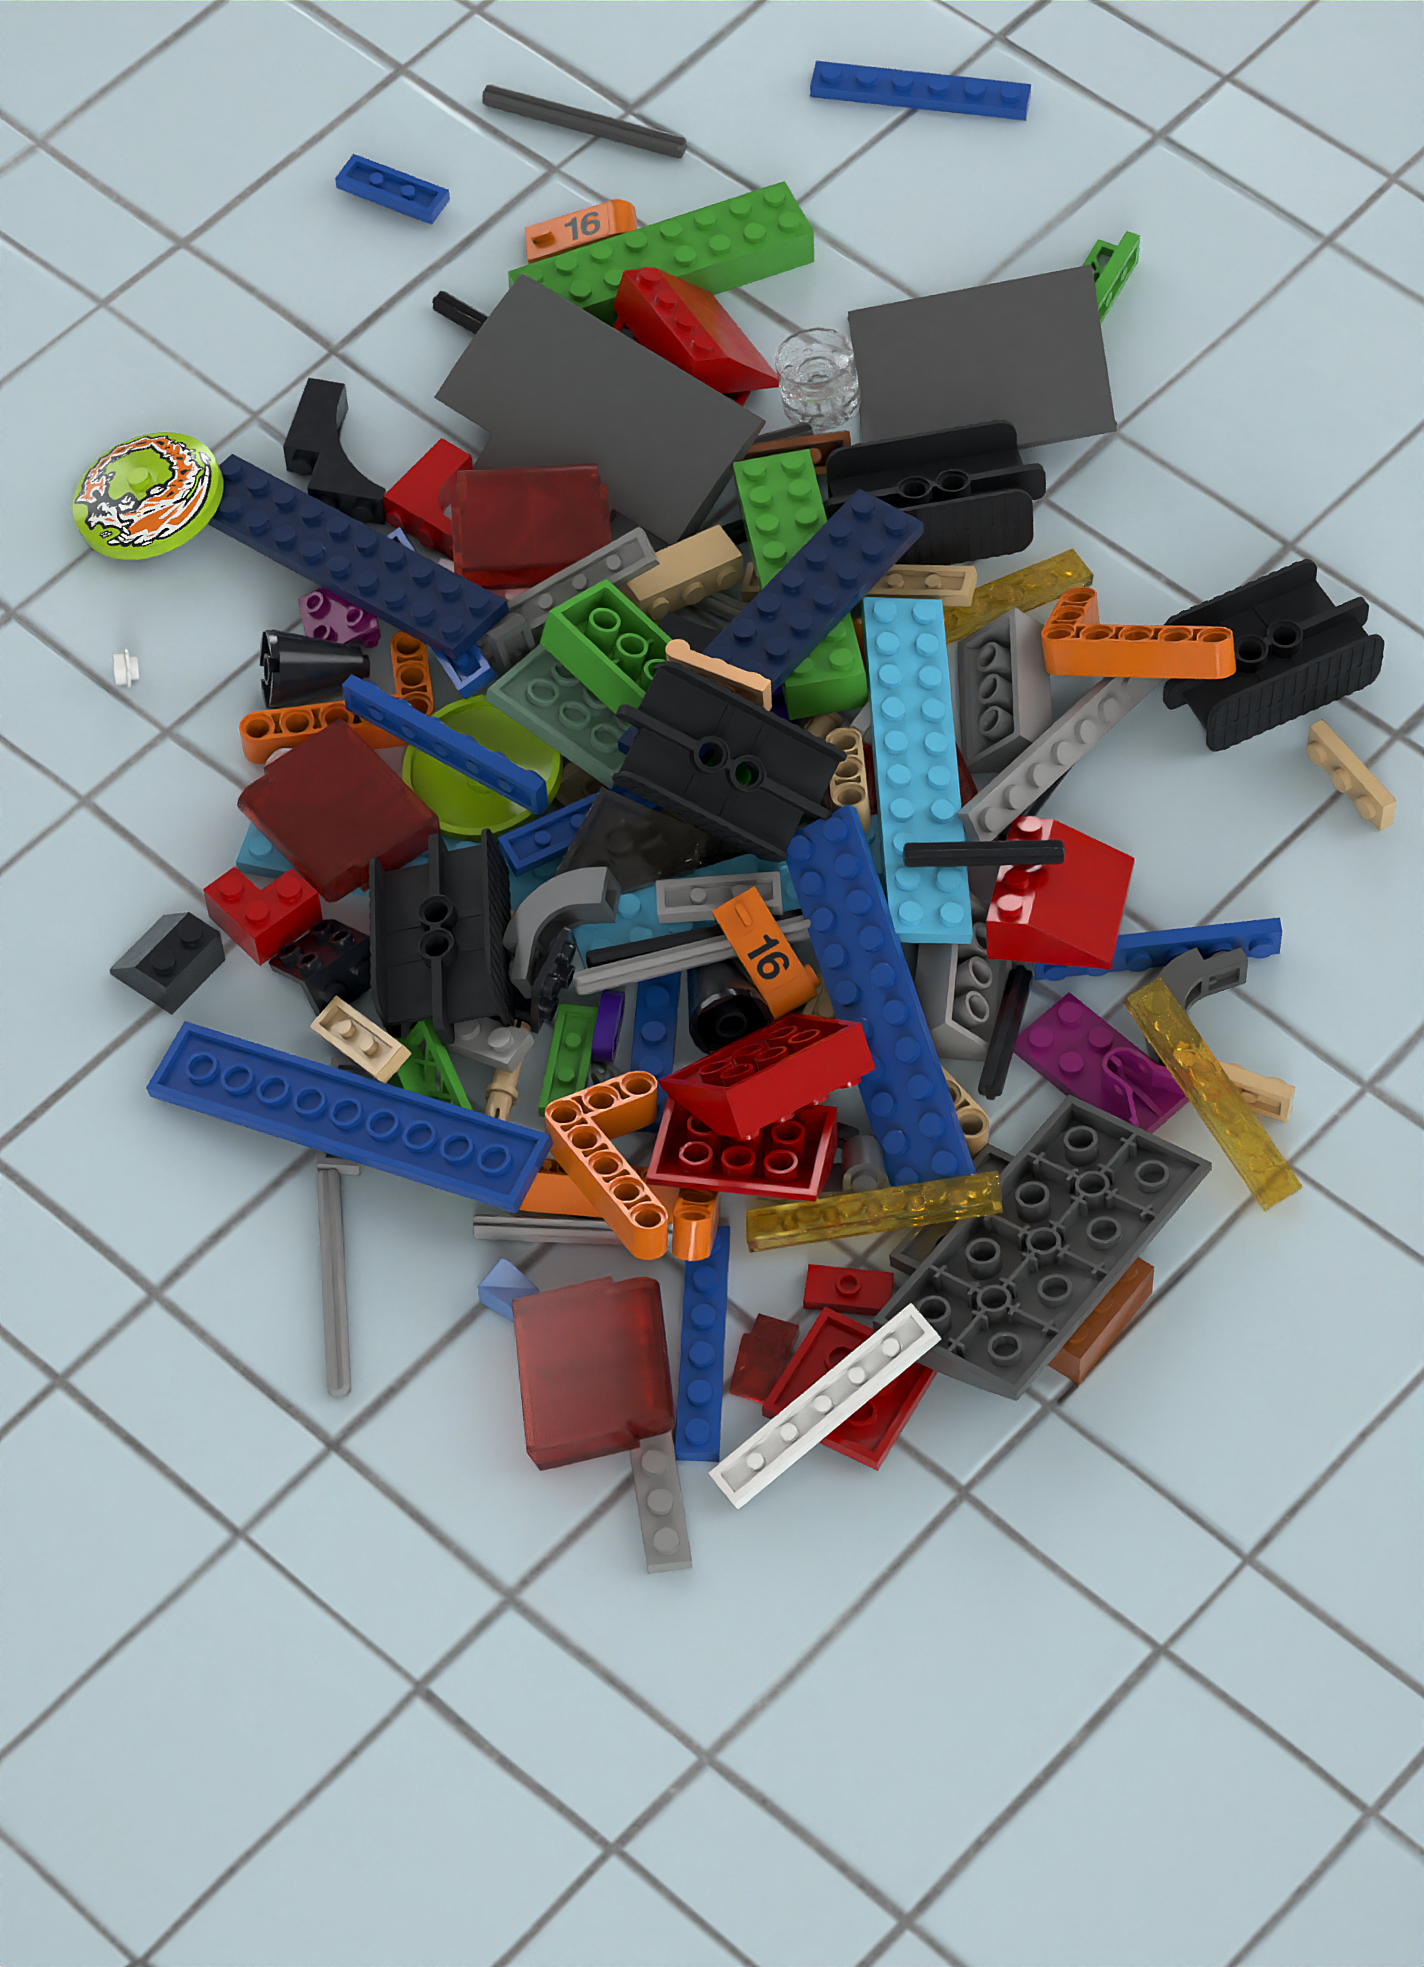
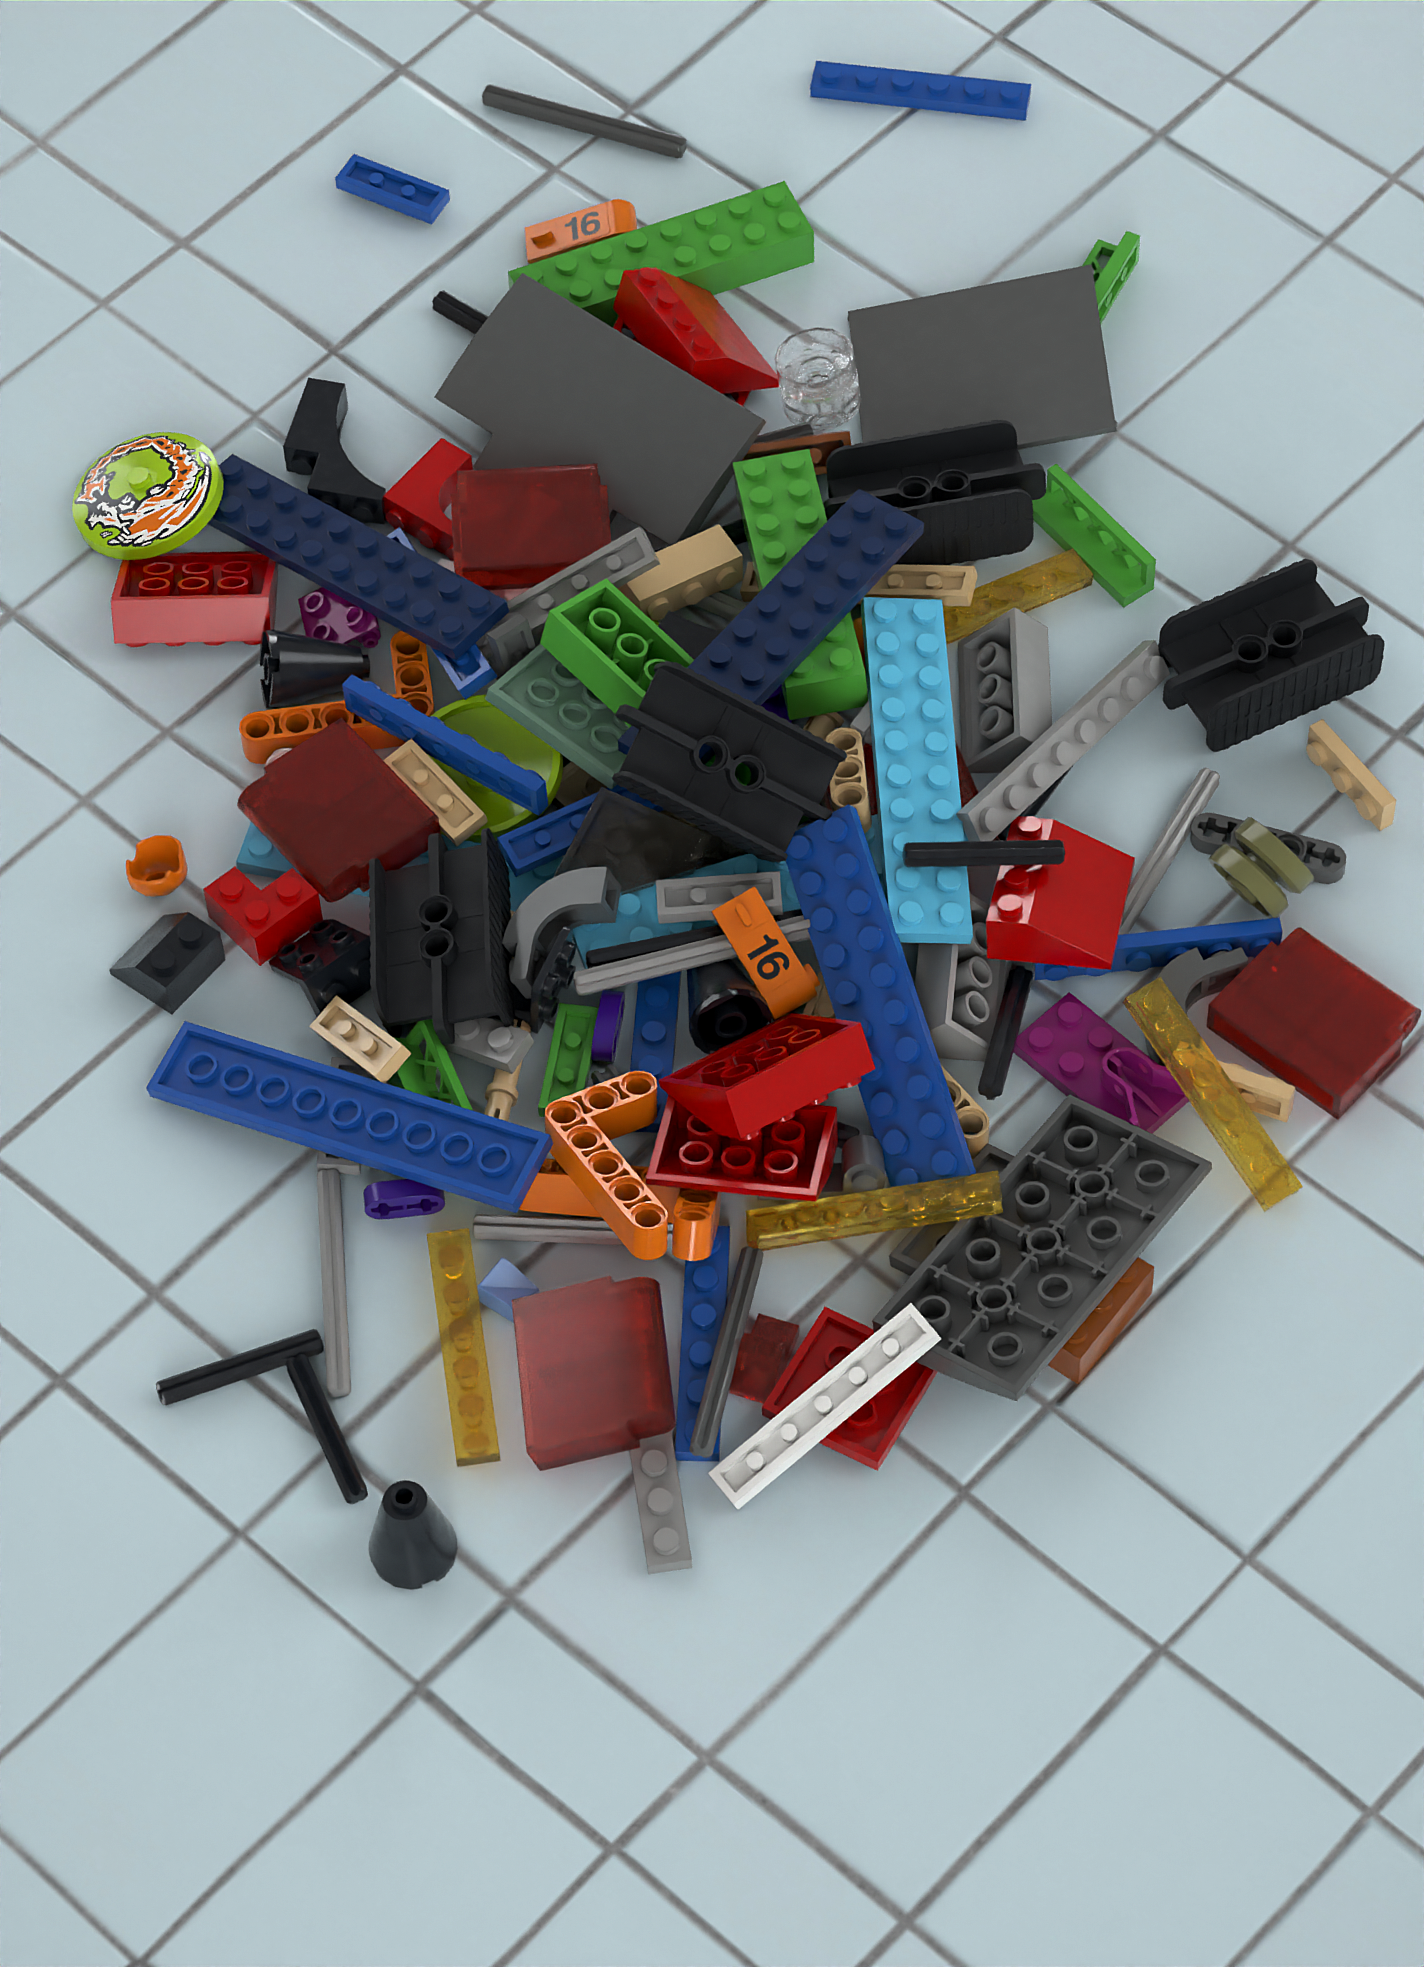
(125, 668): white plate -> none
(157, 866): none -> orange hair
(195, 598): none -> red slope
(238, 1367): none -> black axle
(326, 1429): none -> black axle
(401, 1199): none -> dark purple beam
(411, 1538): none -> black cone
(456, 811): none -> tan plate
(463, 1348): none -> clear yellow plate
(726, 1352): none -> dark grey axle
(745, 683): light nougat plate -> none
(847, 1289): red plate -> none
(1081, 646): orange beam -> none
(1099, 540): none -> bright green fence
(1168, 846): none -> light grey axle
(1266, 863): none -> olive wheel
(1302, 844): none -> dark grey beam
(1313, 1020): none -> clear red piece

